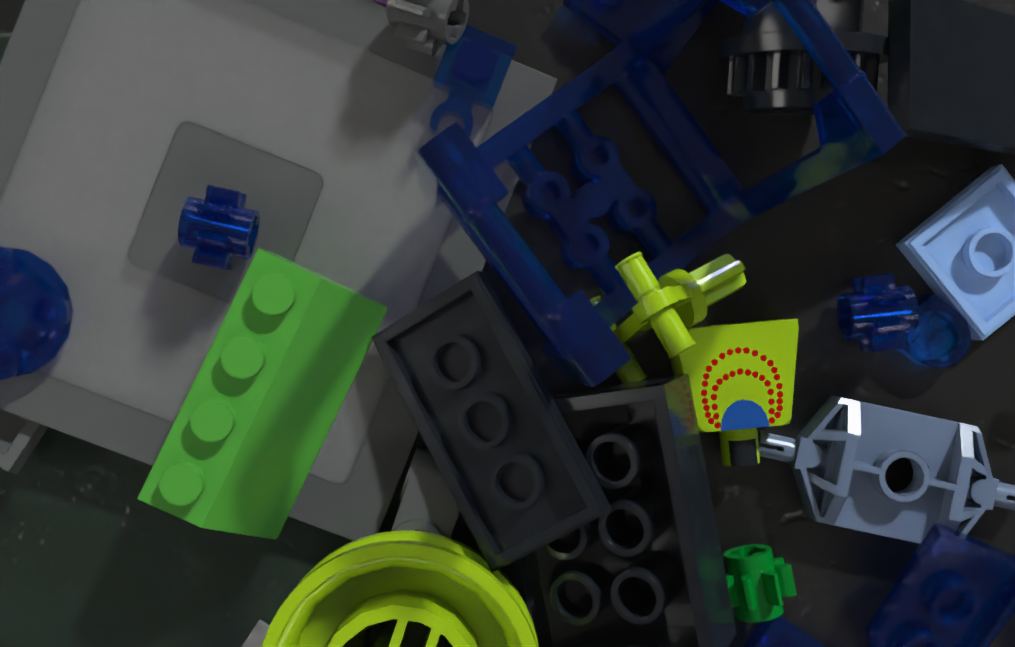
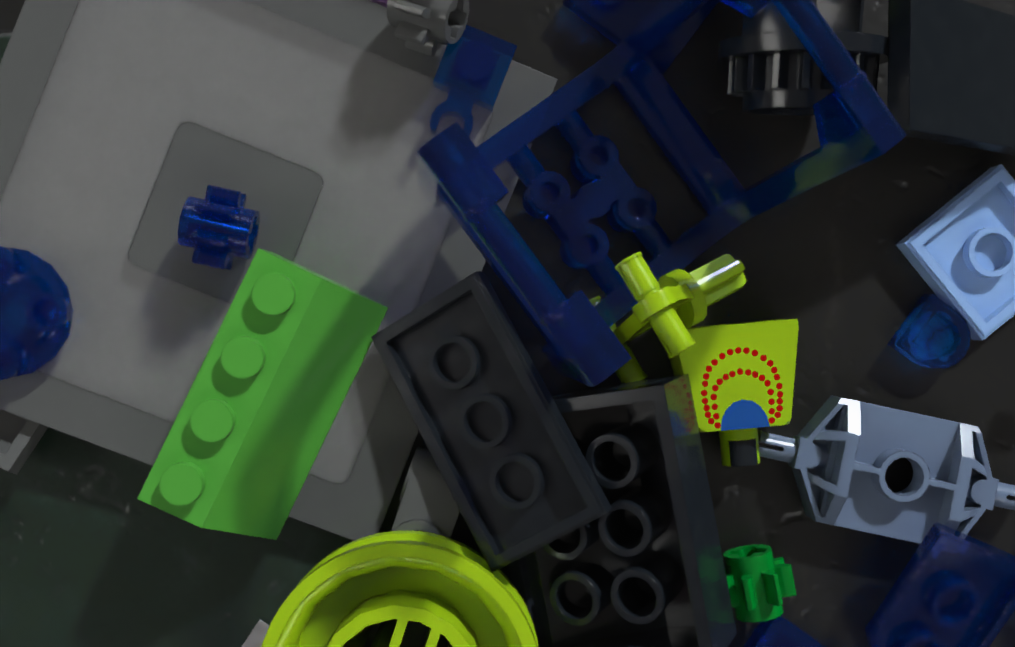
(877, 313): clear blue gear -> none

